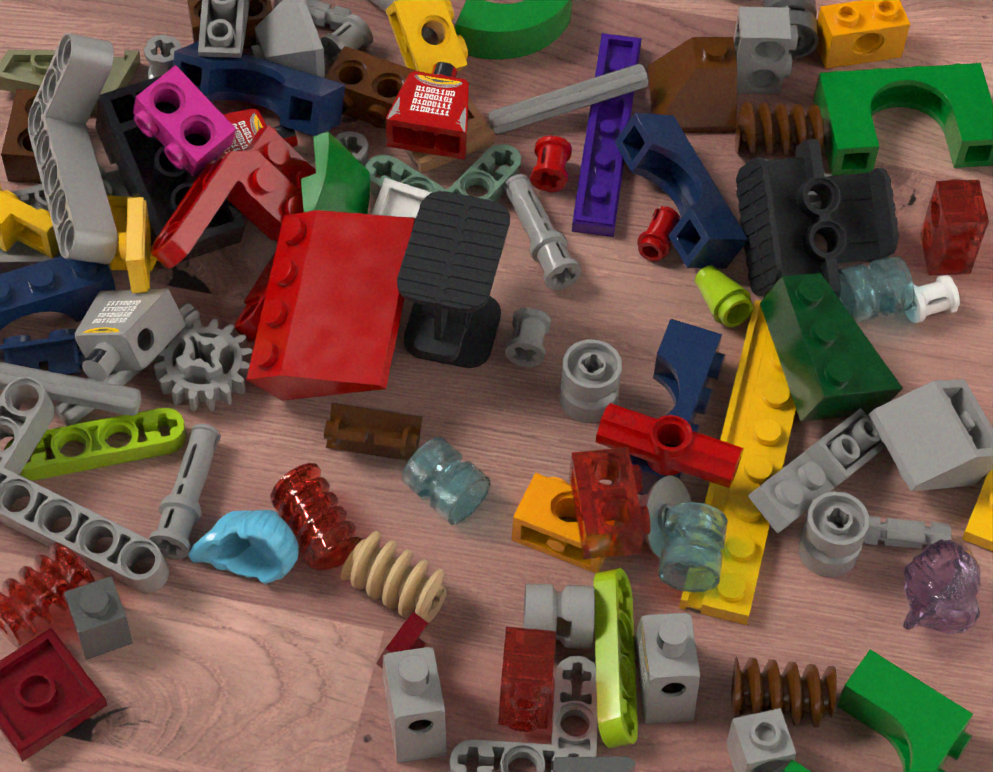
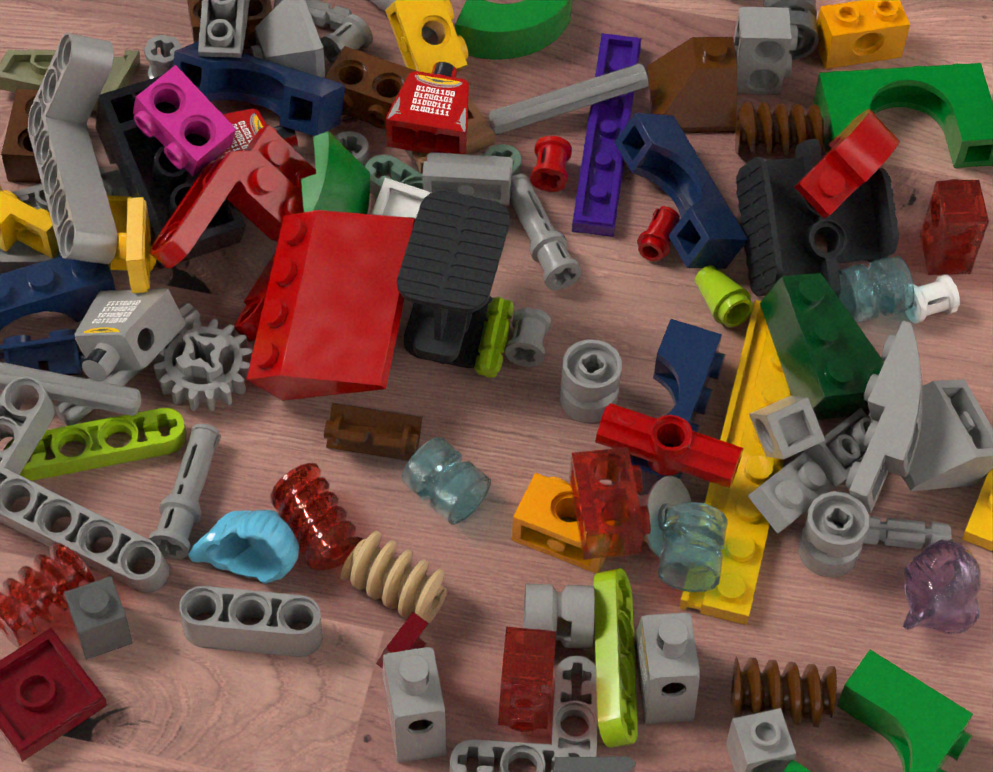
(234, 606): none -> light grey beam
(469, 175): none -> light grey panel
(494, 337): none -> lime axle
(787, 427): none -> light grey brick
(850, 163): none -> red arch
(896, 412): none -> light grey slope

